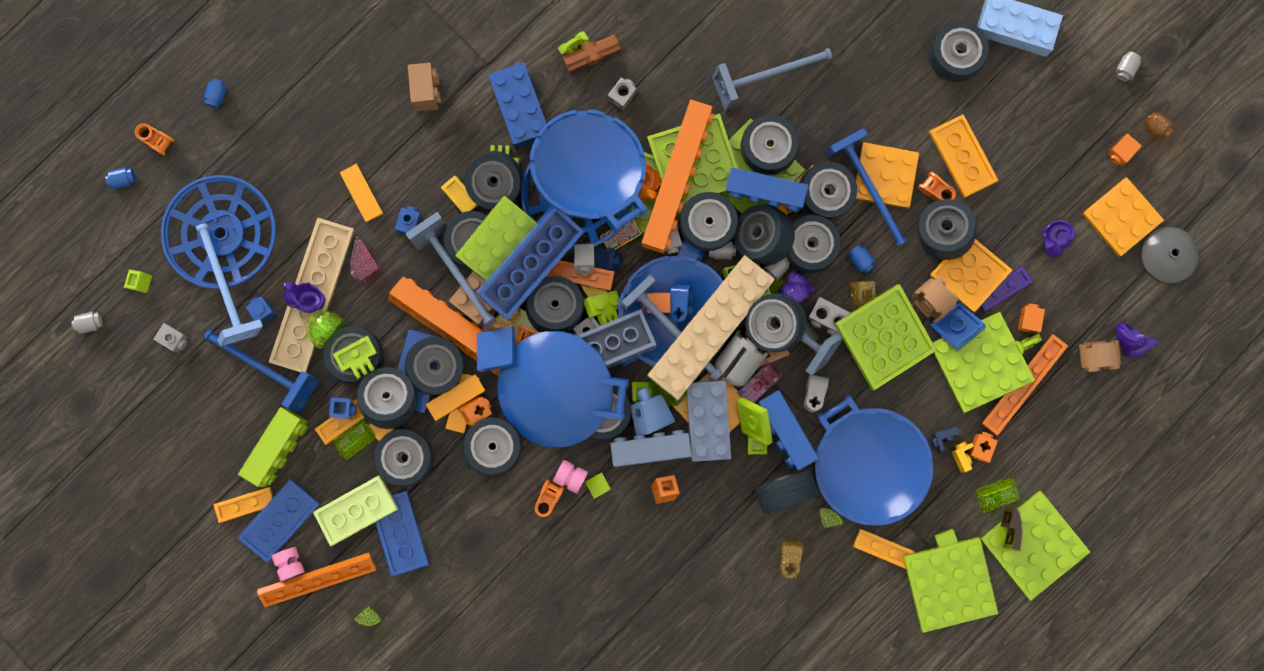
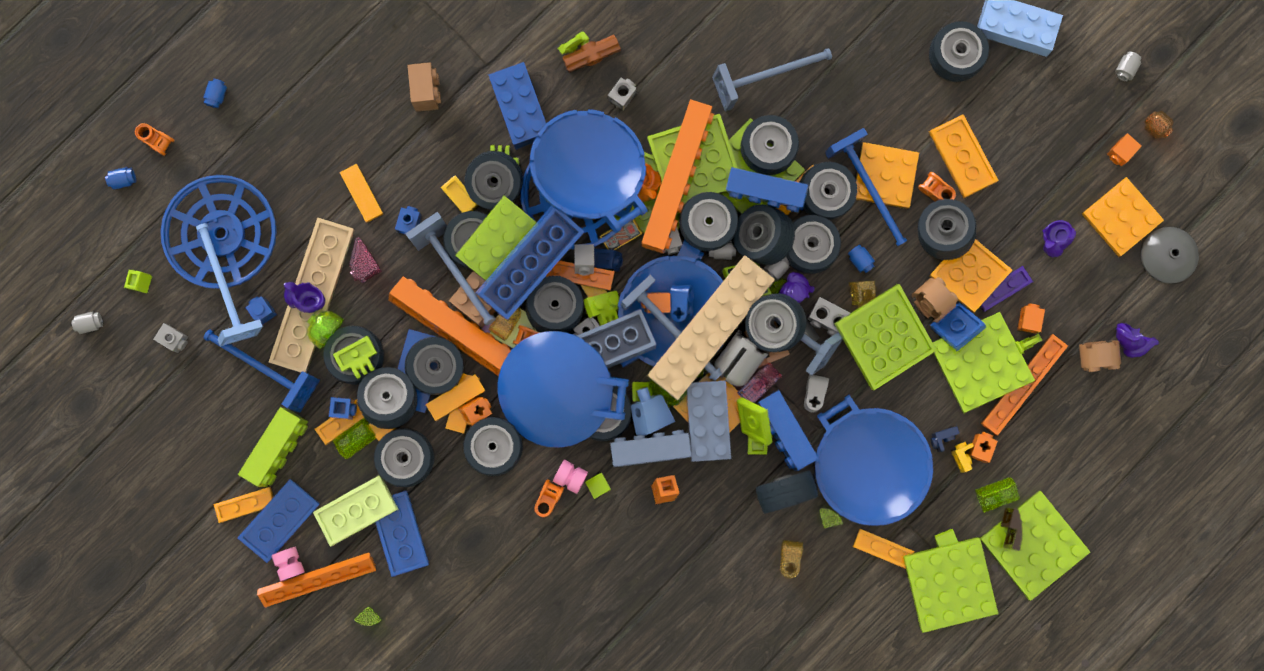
(496, 349): tile -> none

